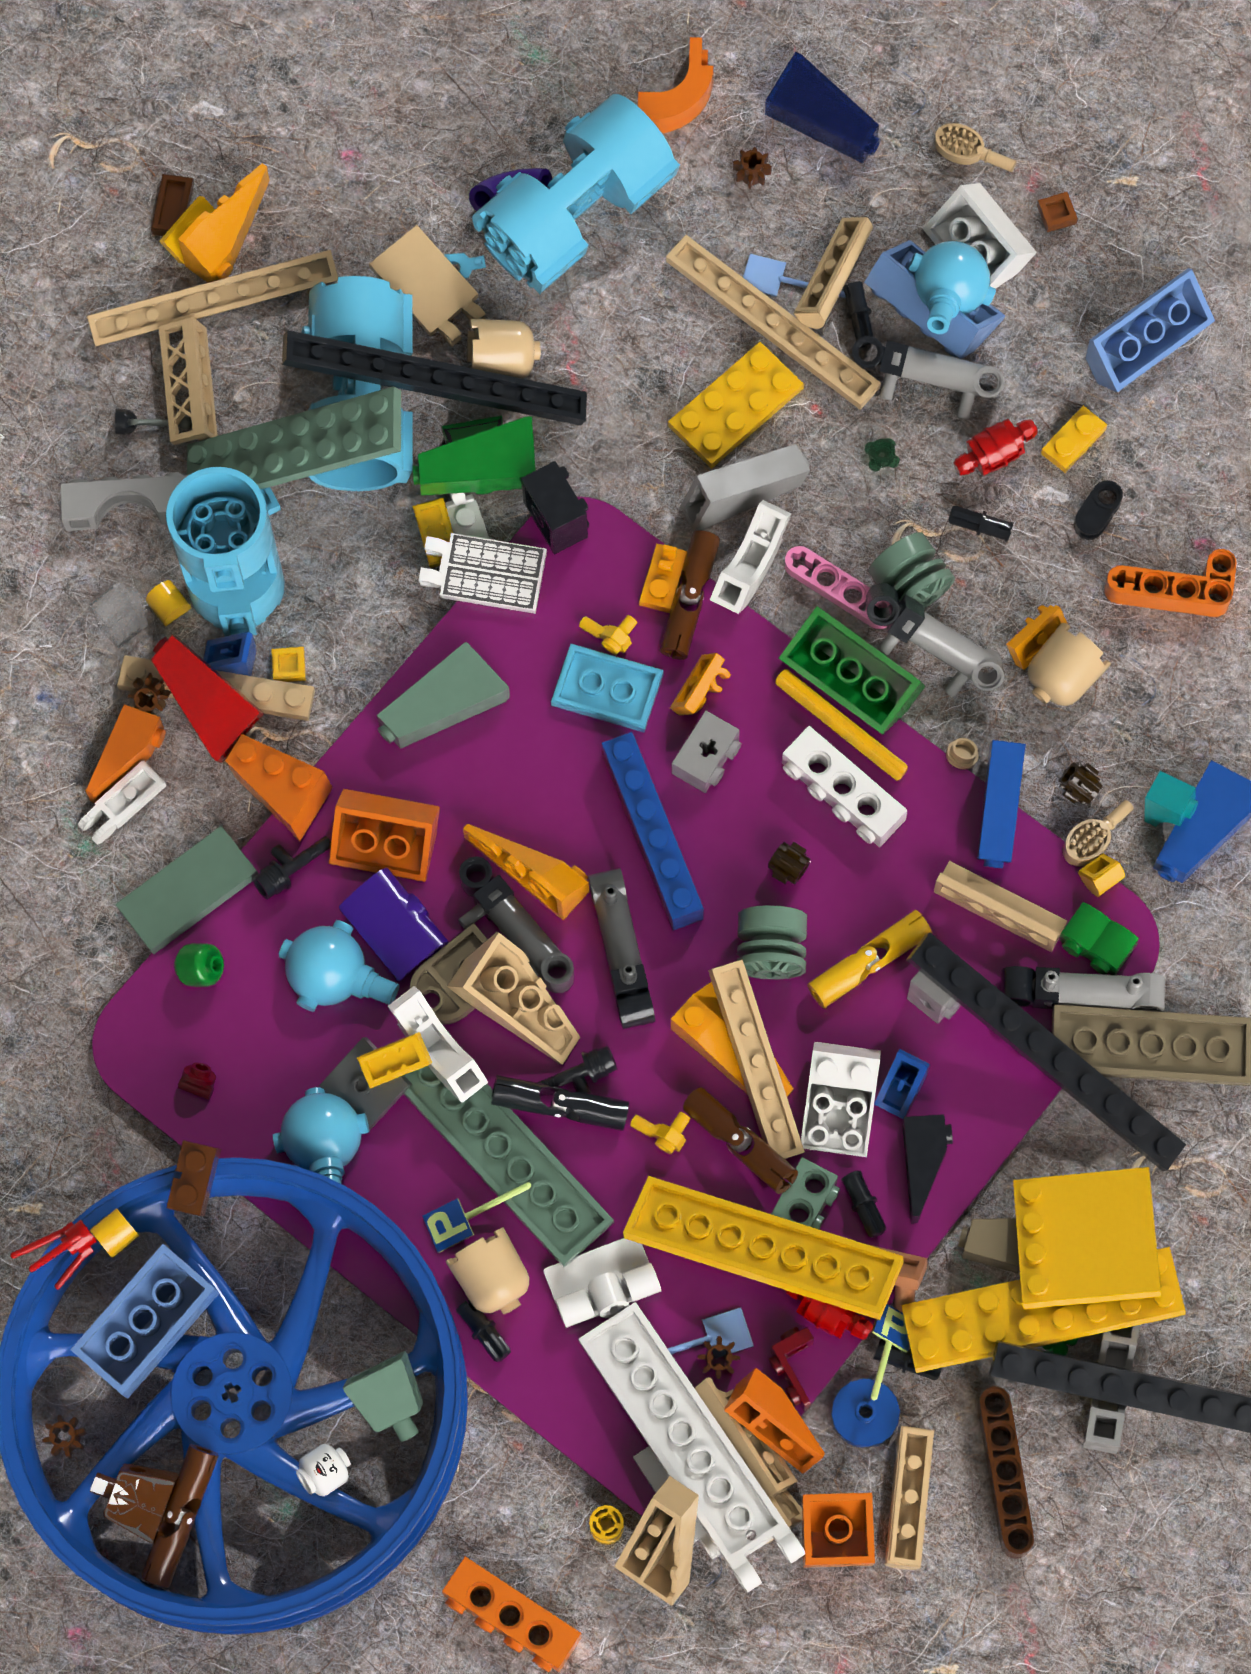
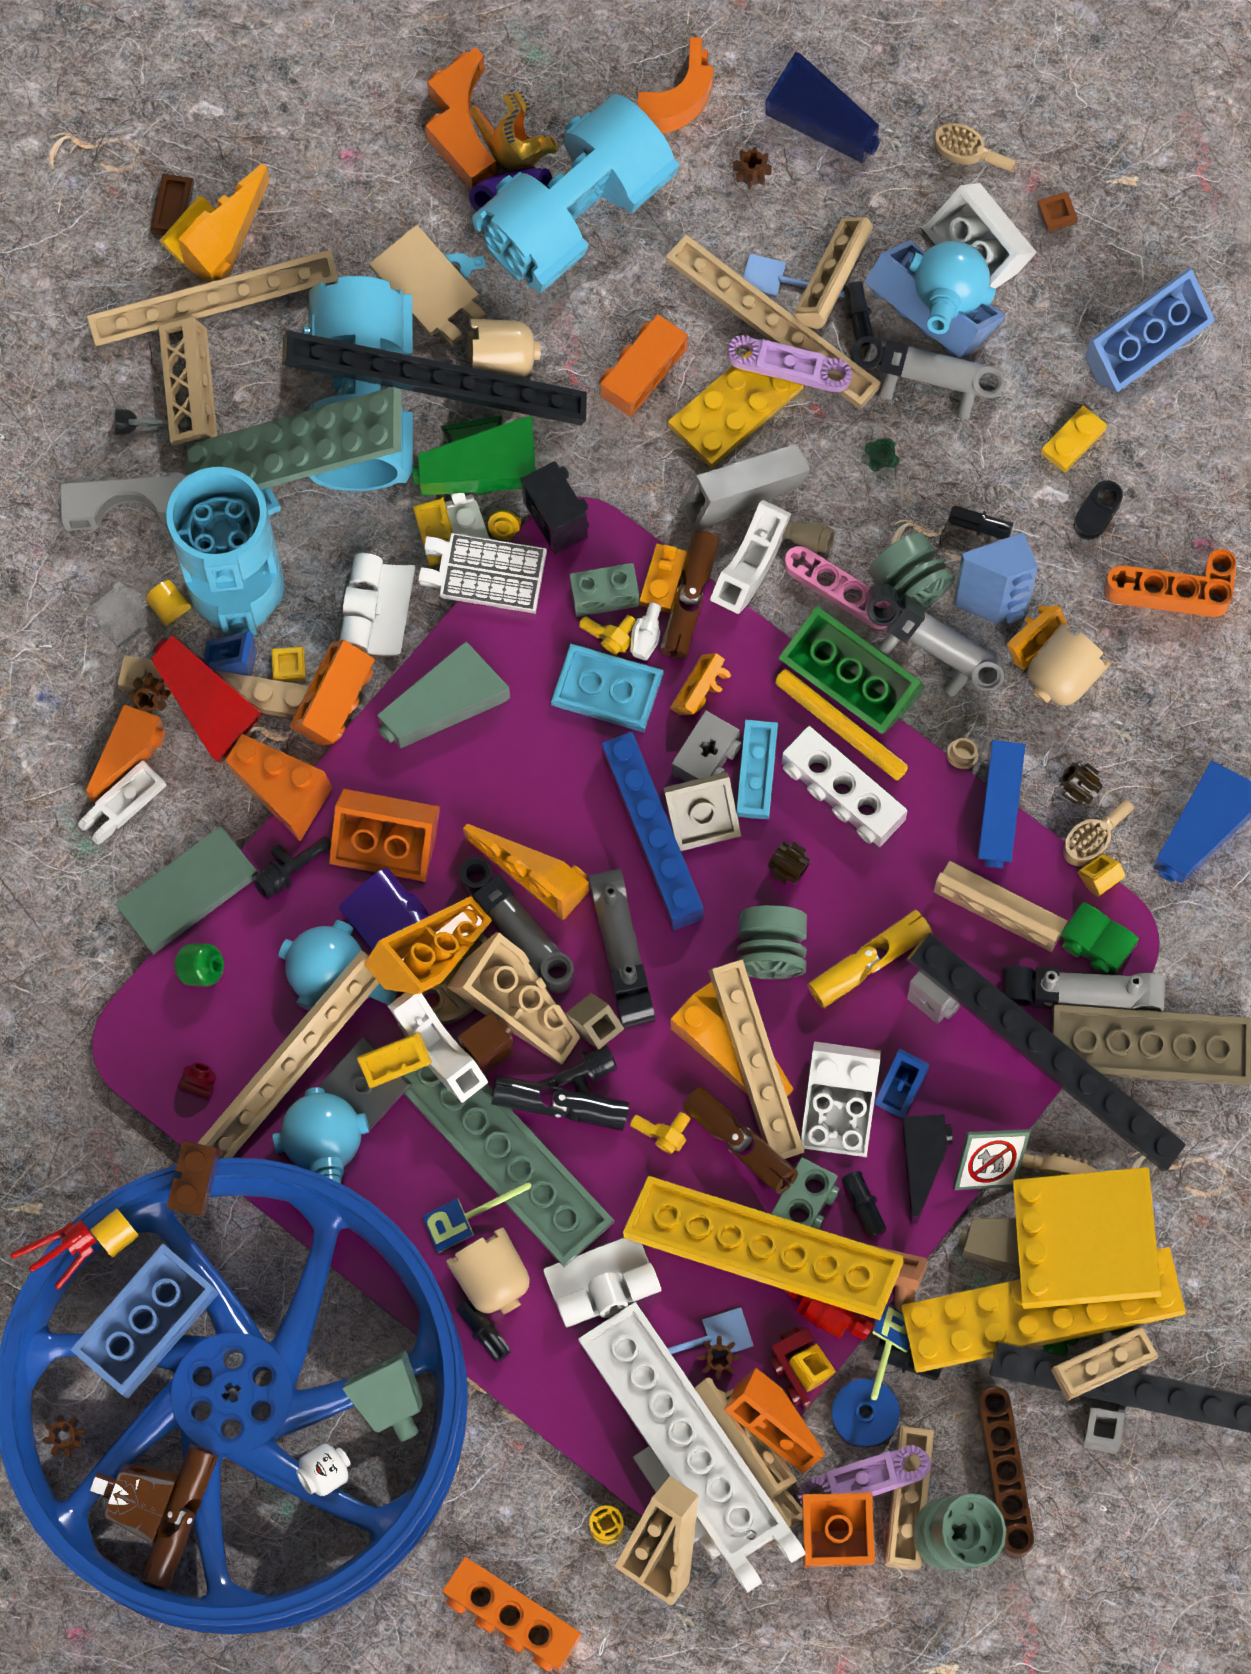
(291, 1058): none -> tan plate
(333, 693): none -> orange brick
(376, 605): none -> white panel
(428, 949): none -> light orange wedge
(452, 130): none -> orange arch
(488, 1043): none -> reddish brown brick
(504, 524): none -> yellow plate
(509, 140): none -> pearl gold piece
(595, 1021): none -> dark tan brick
(604, 590): none -> sand green brick
(643, 364): none -> orange brick
(646, 633): none -> white piece
(702, 811): none -> plate
(757, 769): none -> medium azure plate
(789, 363): none -> lavender plate
(811, 535): none -> dark tan cone
(811, 1367): none -> yellow brick
(871, 1475): none -> lavender plate
(959, 1532): none -> sand green wheel
(991, 1159): none -> piece
(995, 447): red piece -> none
(997, 580): none -> medium blue slope
(1056, 1165): none -> tan piece
(1104, 1363): none -> tan tile
(1169, 801): teal arch -> none

